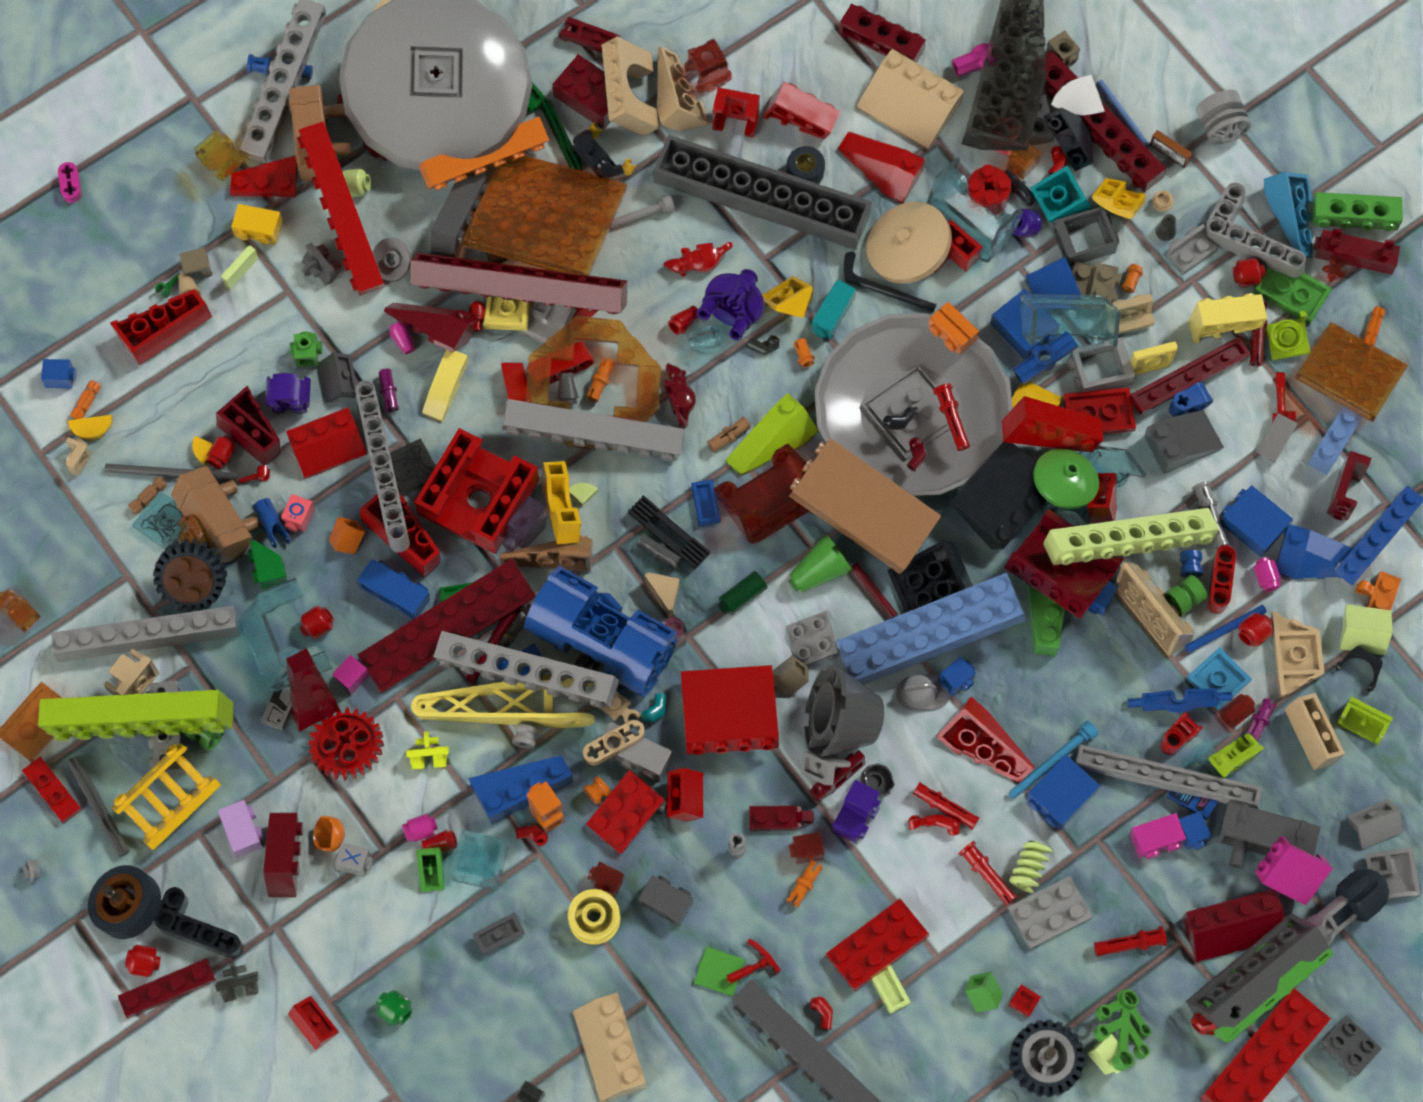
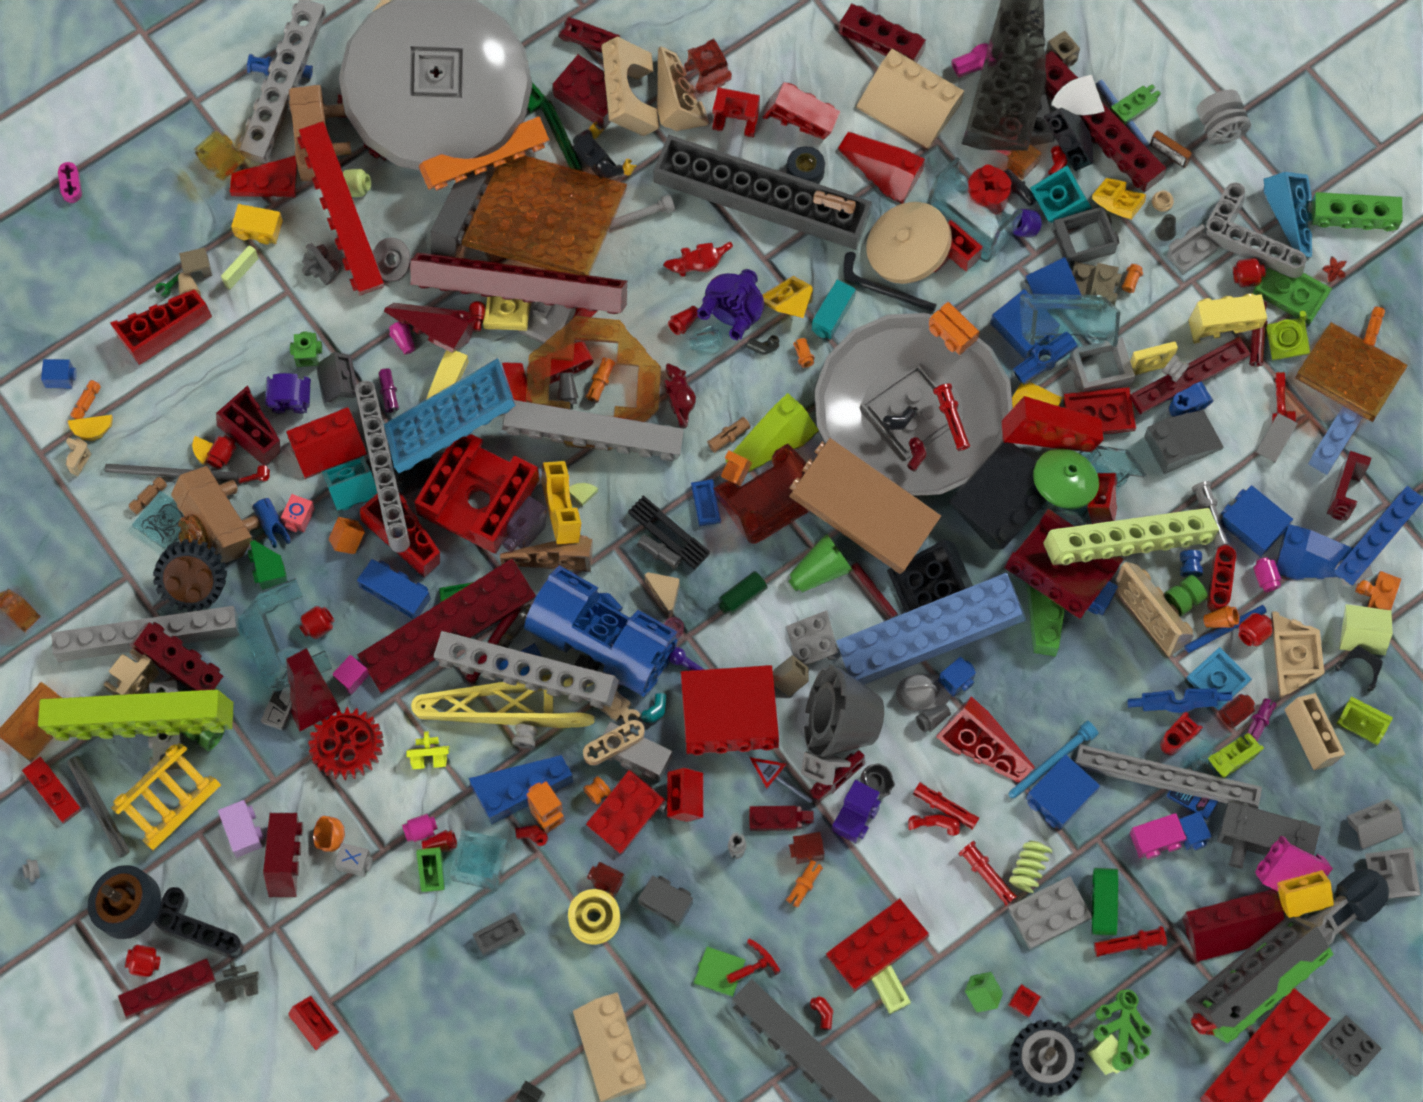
(175, 659): none -> dark red brick
(350, 483): none -> teal slope
(394, 1007): green head -> none
(449, 415): none -> dark azure plate
(678, 657): none -> dark purple bar
(736, 468): none -> orange panel
(769, 771): none -> piece
(834, 202): none -> medium nougat axle
(931, 718): none -> dark grey cone
(1104, 901): none -> green beam
(1135, 103): none -> bright green hinge
(1135, 313): tan bracket -> none
(1175, 368): none -> light grey wheel
(1222, 618): none -> orange cone
(1305, 894): none -> yellow brick
(1357, 251): dark red brick -> none

